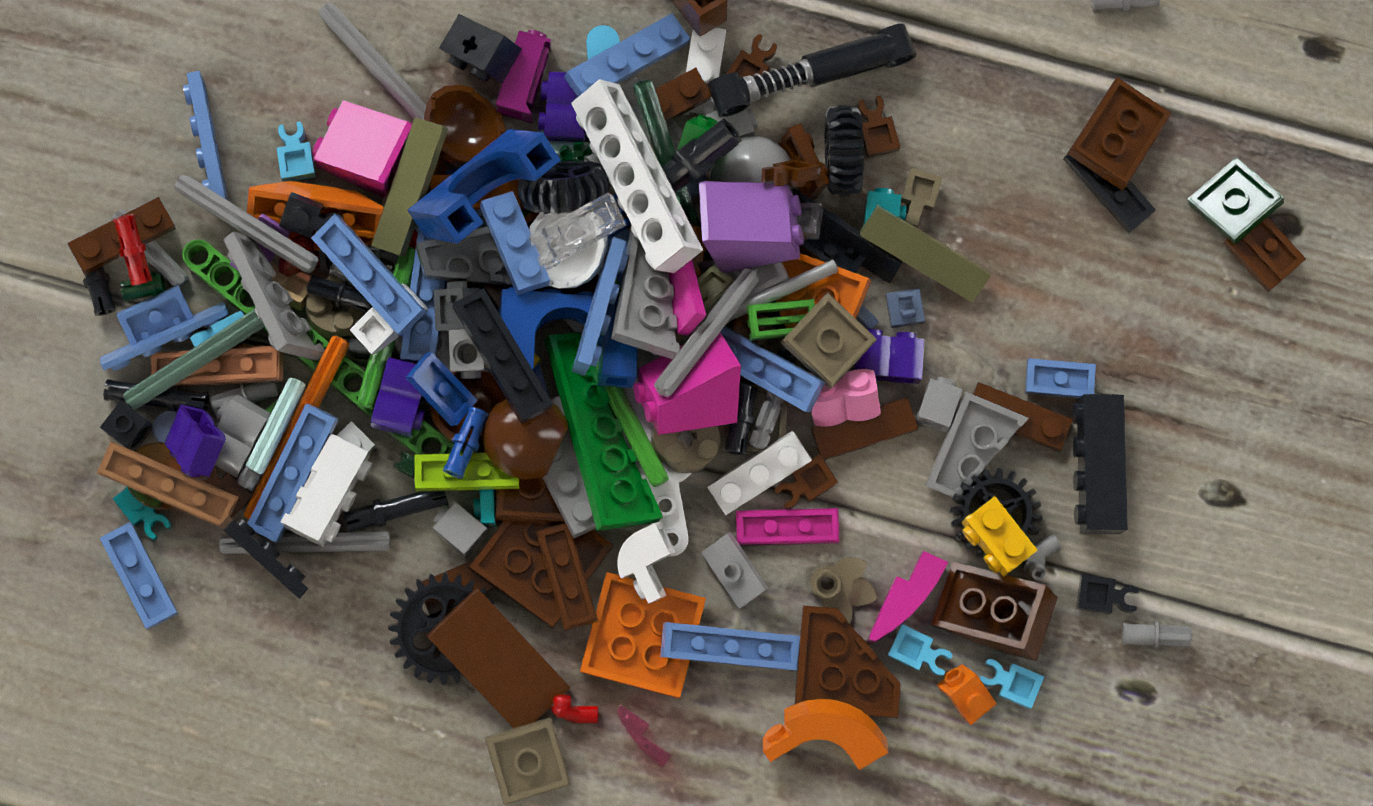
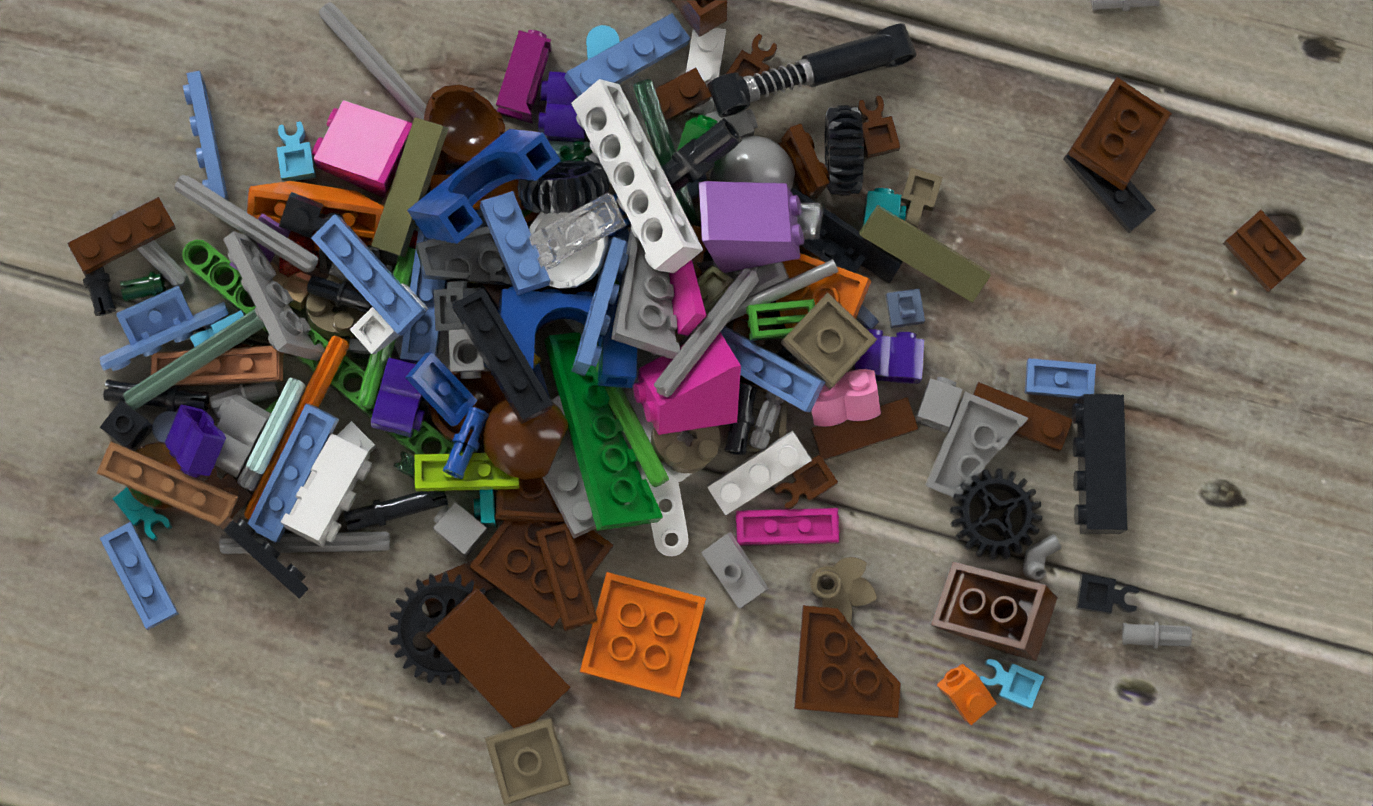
(132, 249): red pin -> none
(480, 49): black brick -> none
(574, 714): red arm -> none
(636, 729): clear pink slope -> none
(638, 556): white brick -> none
(730, 646): medium blue plate -> none
(791, 173): reddish brown plate -> none
(831, 722): orange arch -> none
(907, 596): dark pink slope -> none
(914, 649): medium azure plate -> none
(998, 537): yellow bracket -> none
(1235, 200): tile -> none

